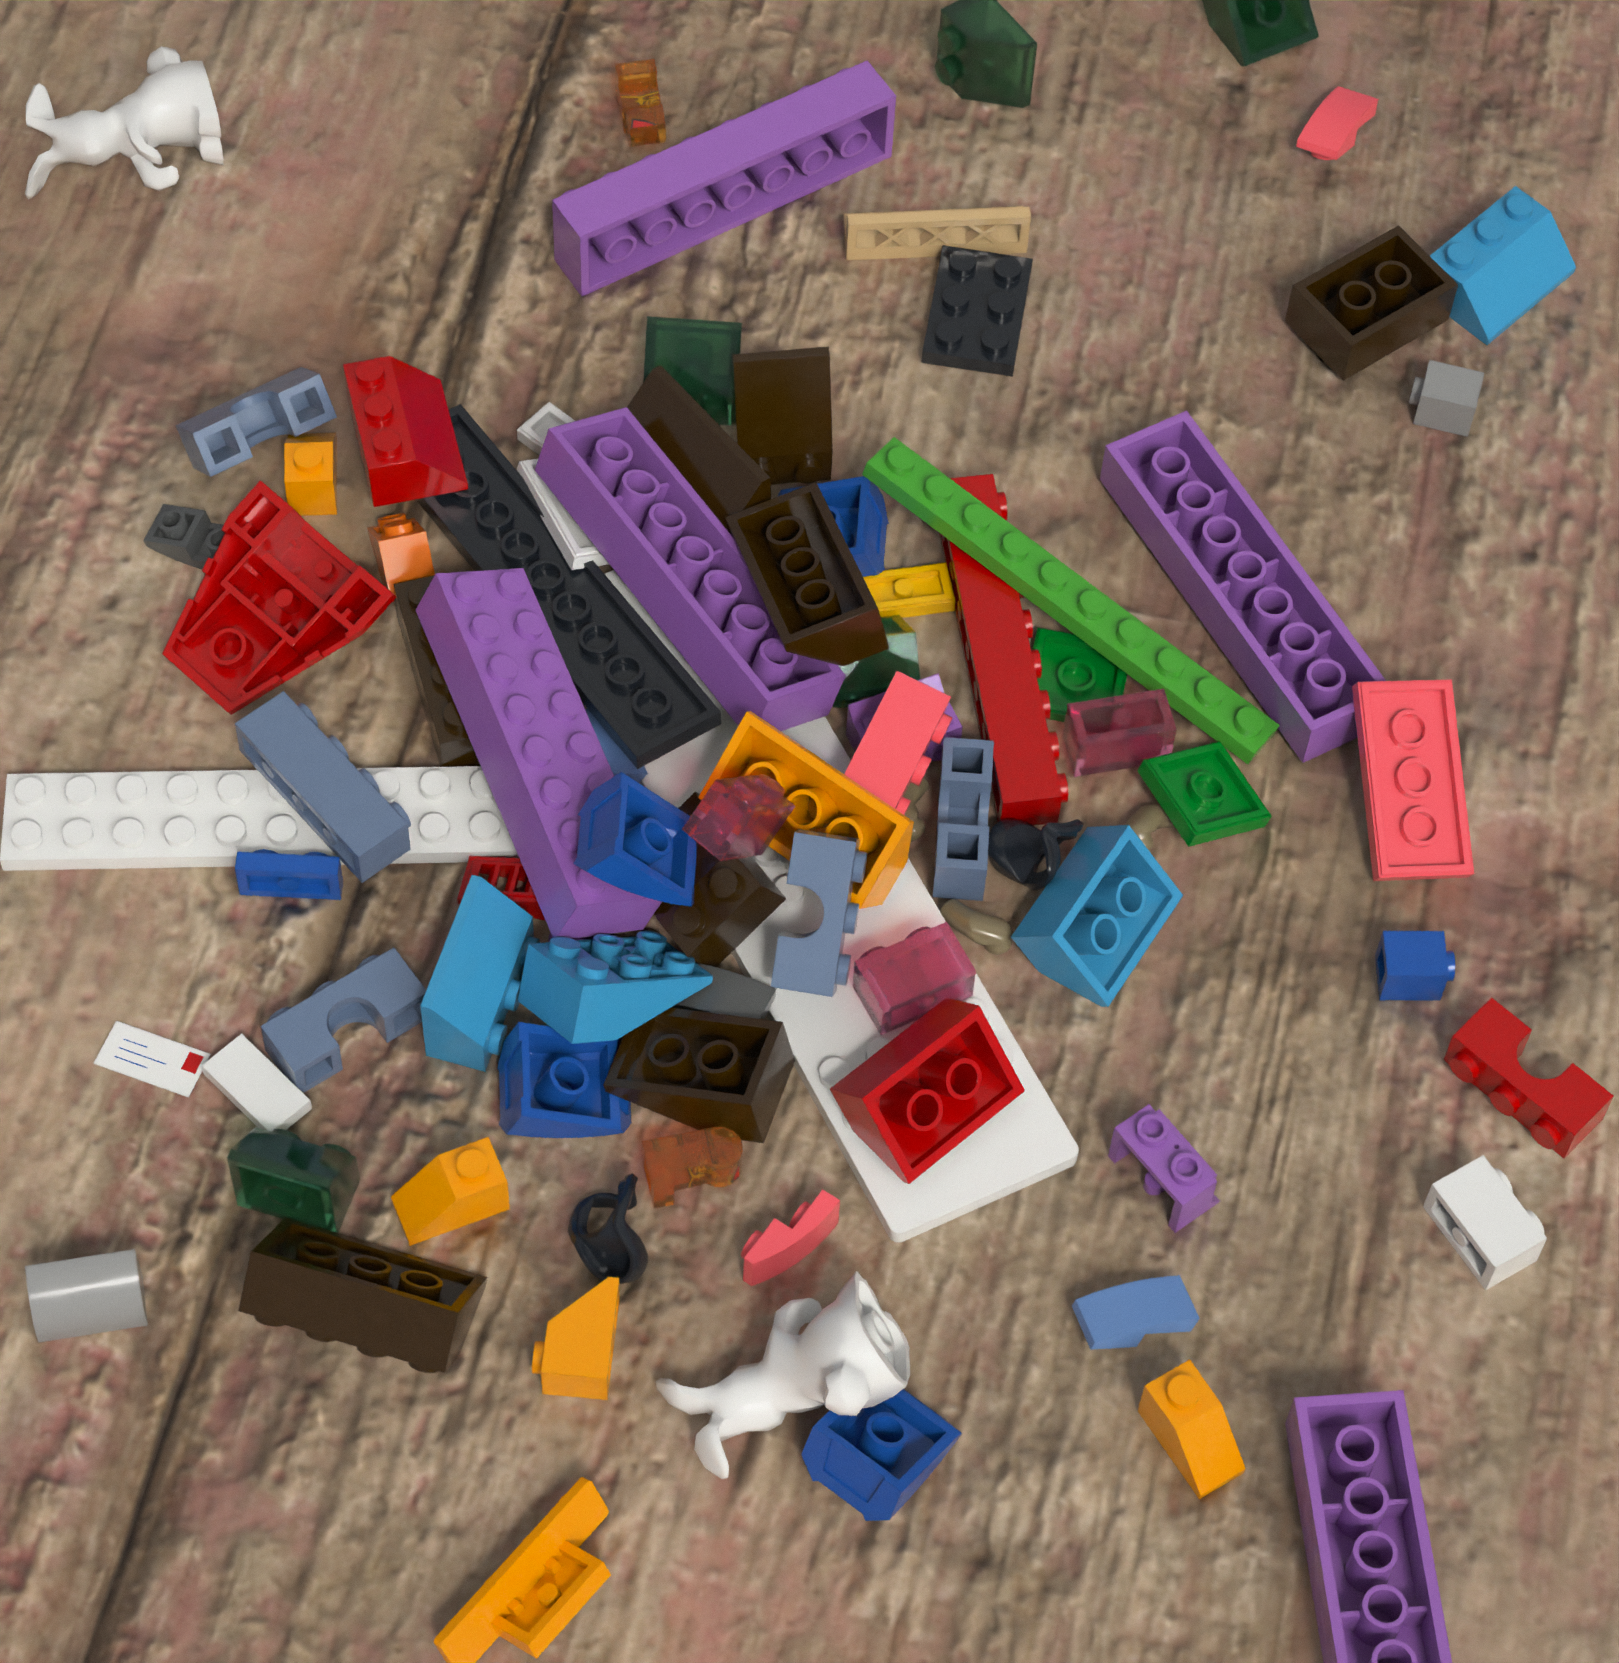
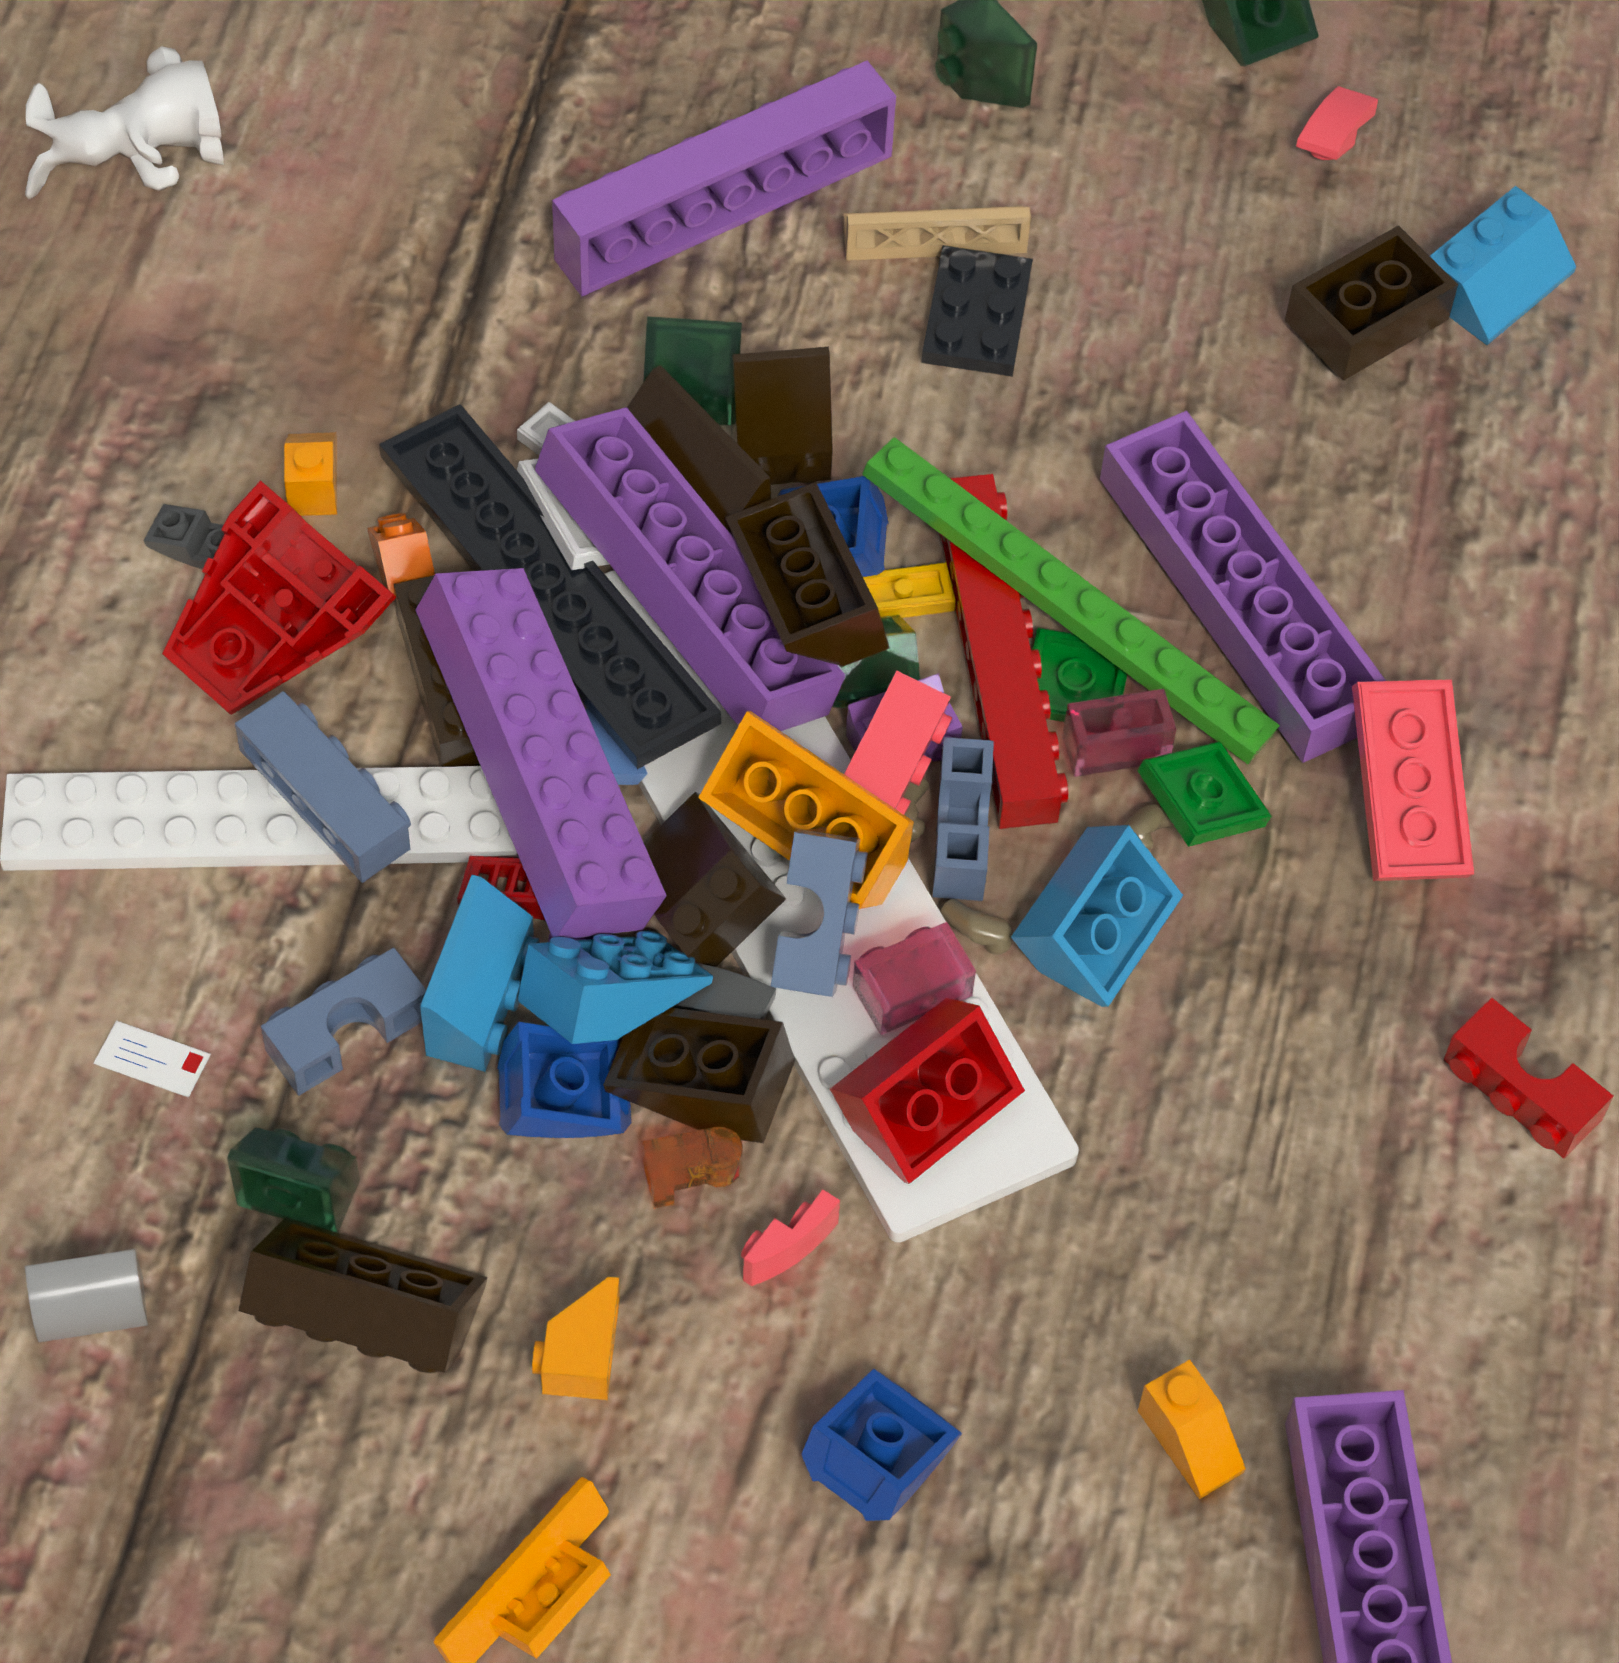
(256, 1085): white tile -> none
(279, 407): sand blue arch -> none
(289, 875): blue plate -> none
(403, 431): red slope -> none
(452, 1192): light orange slope -> none
(615, 1247): black piece -> none
(637, 842): blue slope -> none
(640, 102): clear orange leg -> none
(739, 816): clear pink brick -> none
(842, 1360): white animal -> none
(1020, 847): black piece -> none
(1130, 1310): medium blue slope -> none
(1170, 1164): medium lavender window -> none
(1413, 965): blue brick -> none
(1446, 397): light grey brick -> none
(1485, 1221): white brick -> none

